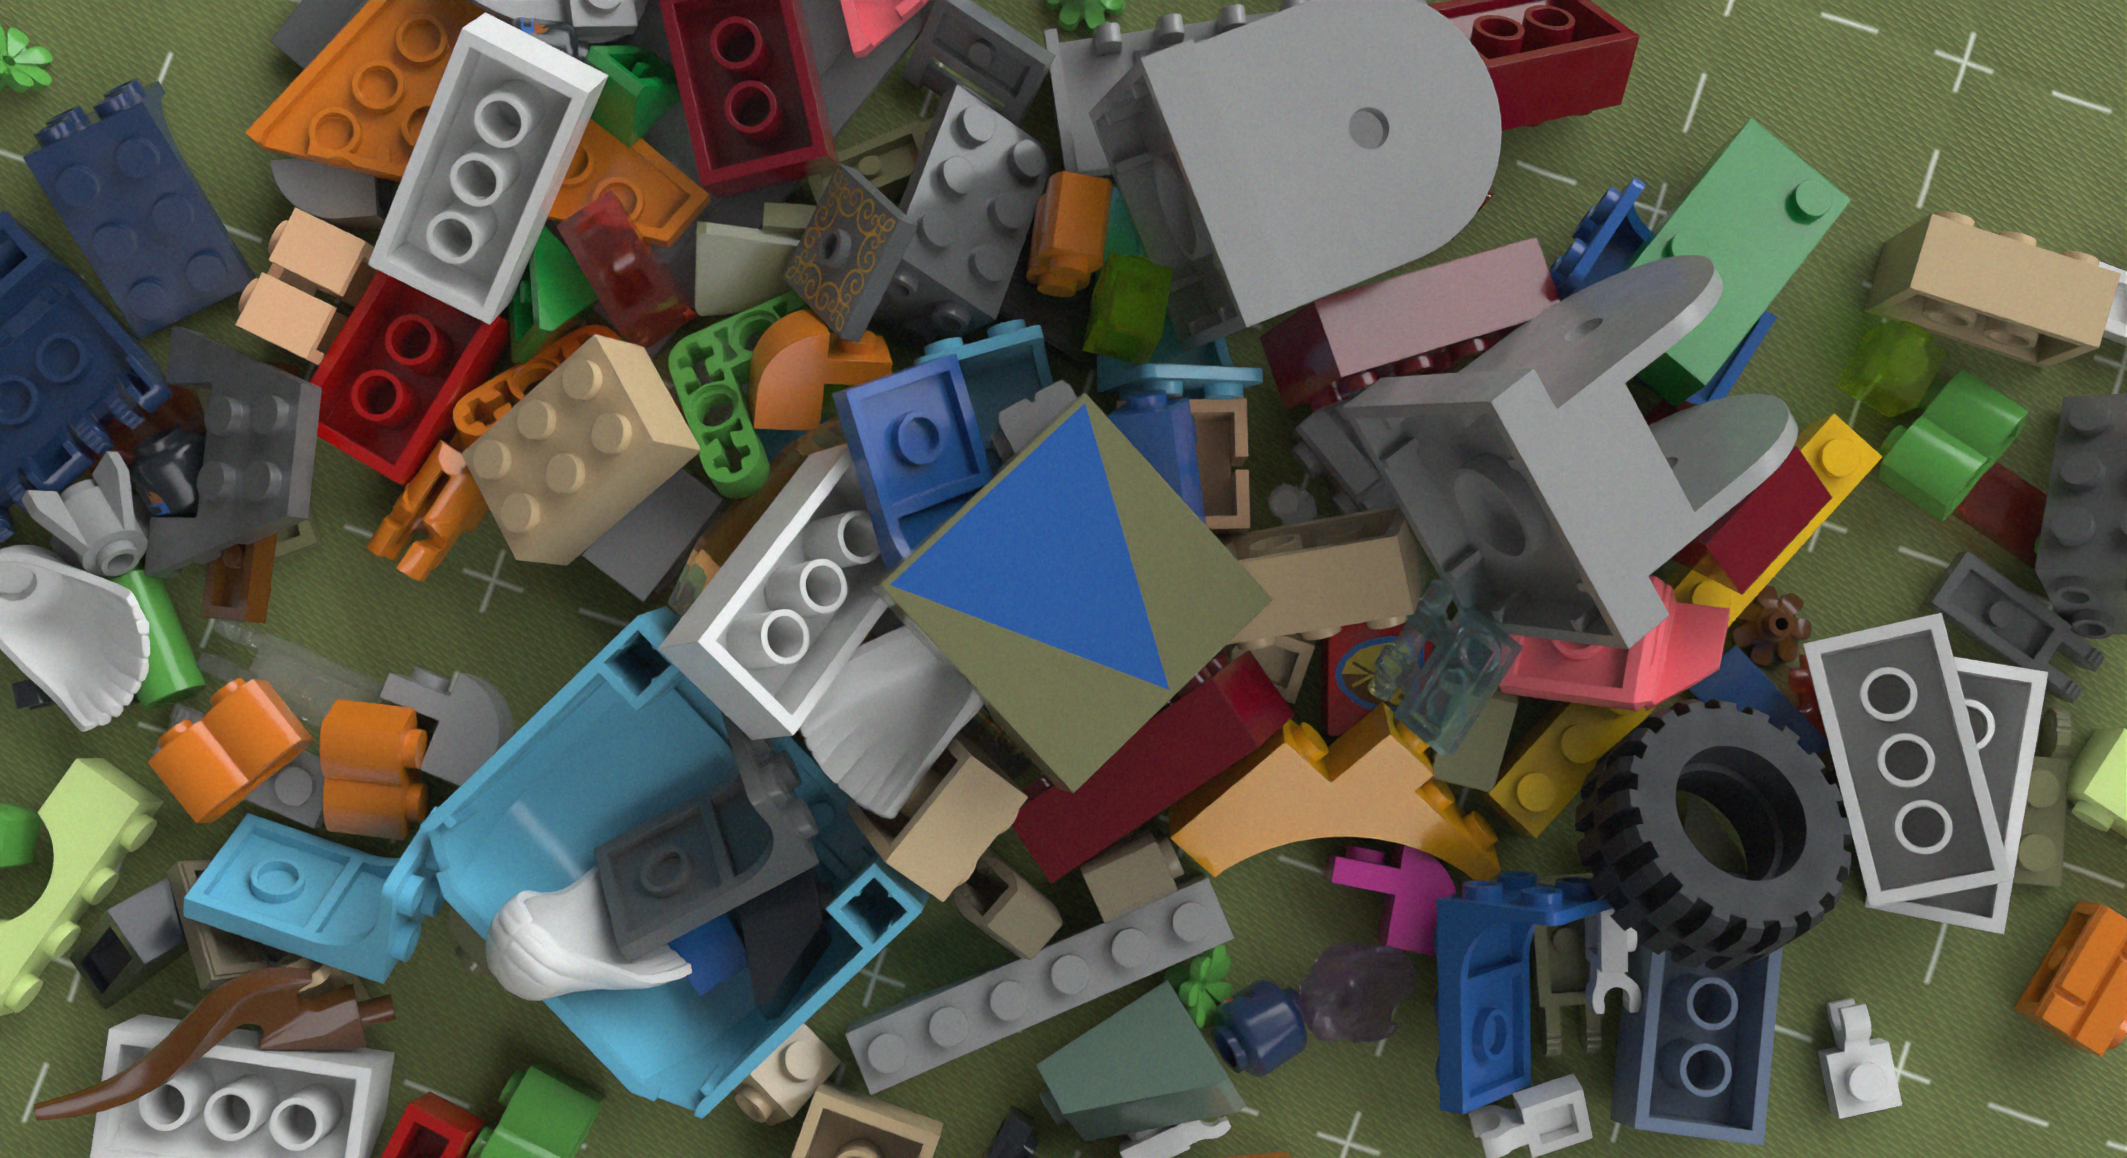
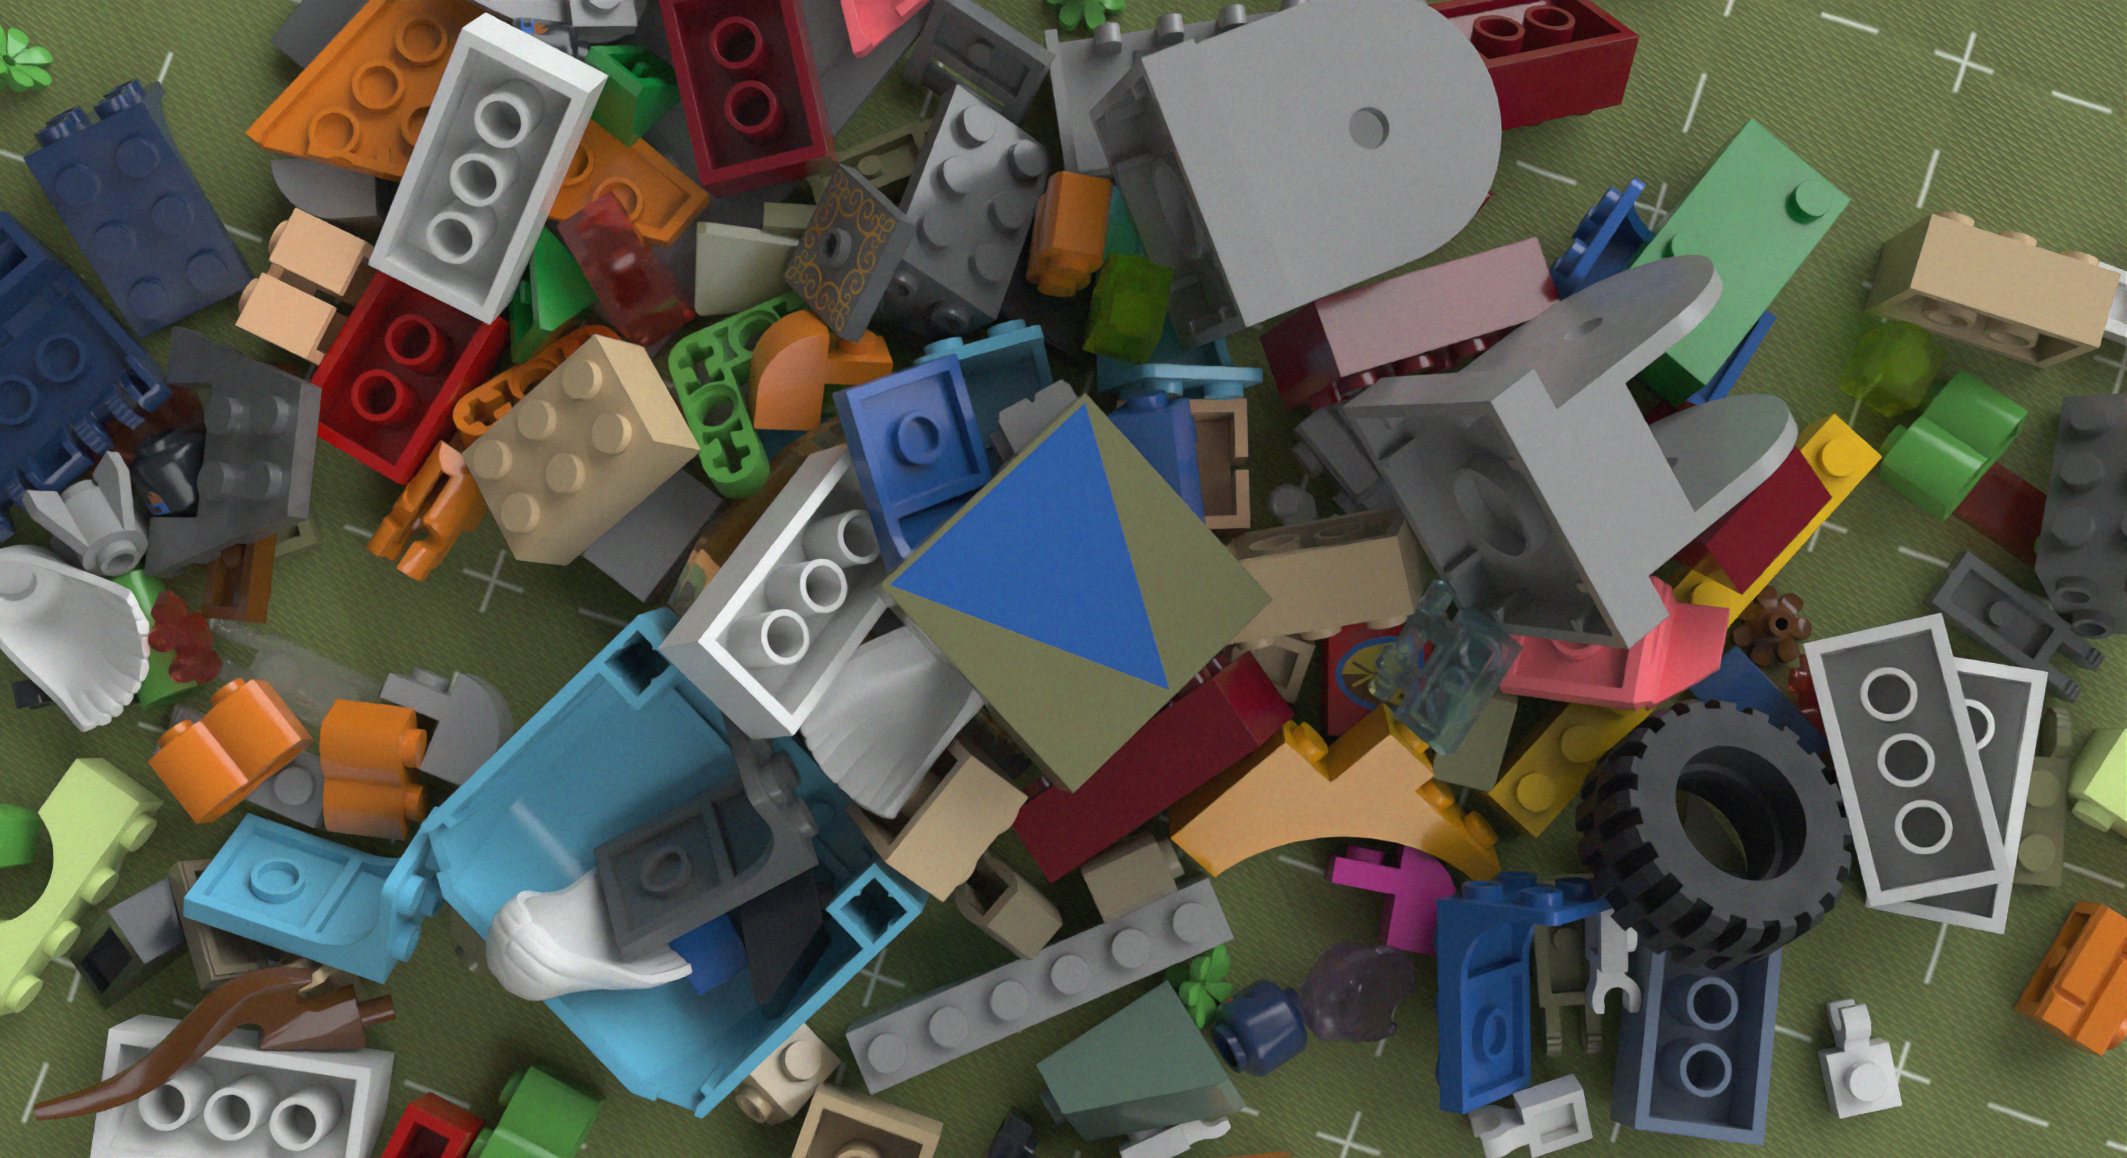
(189, 638): none -> clear red piece

